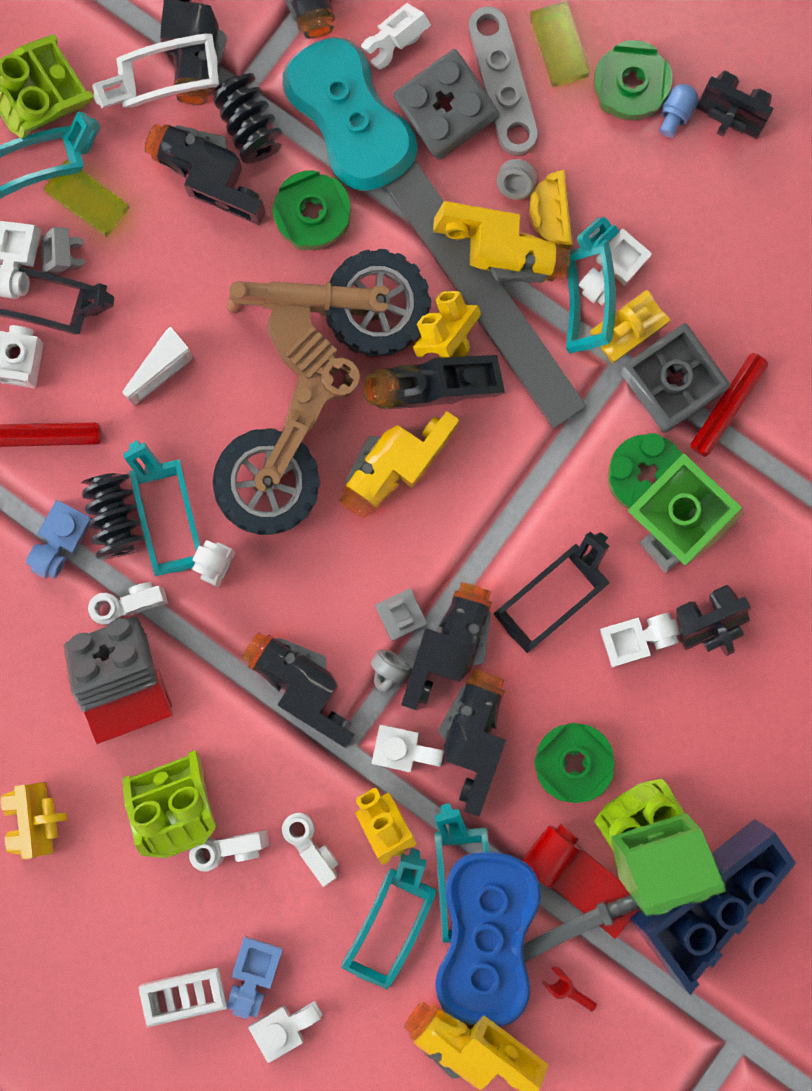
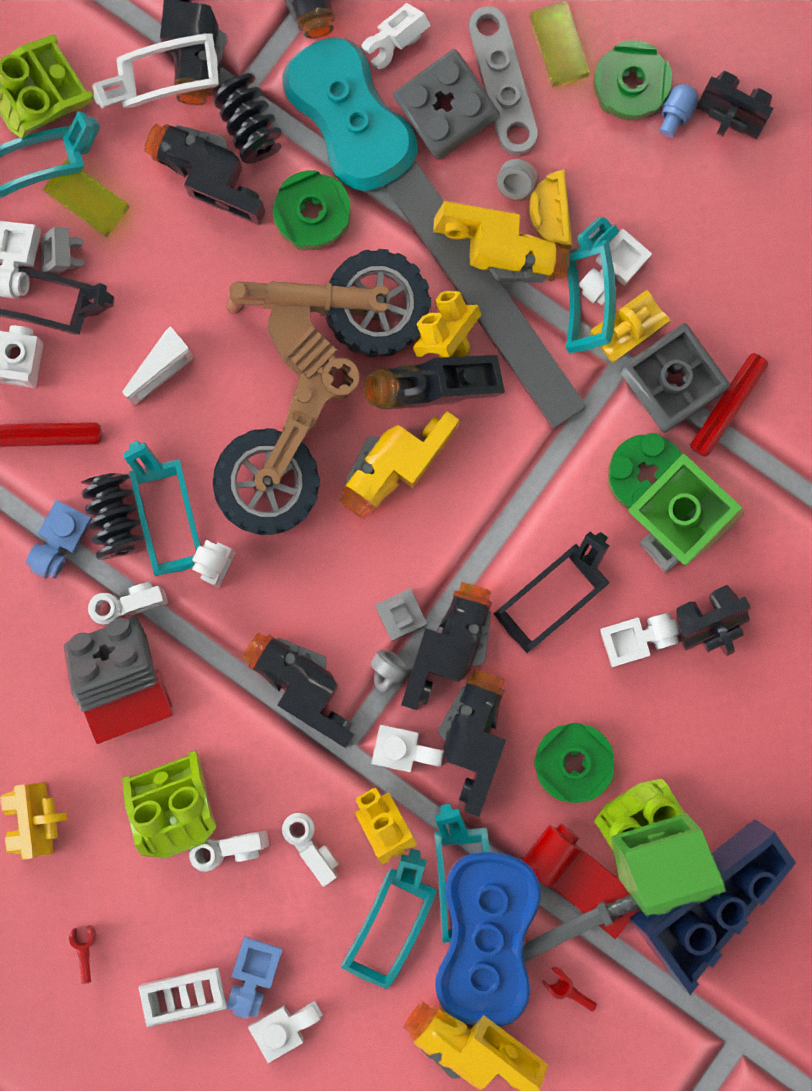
(83, 952): none -> red hand

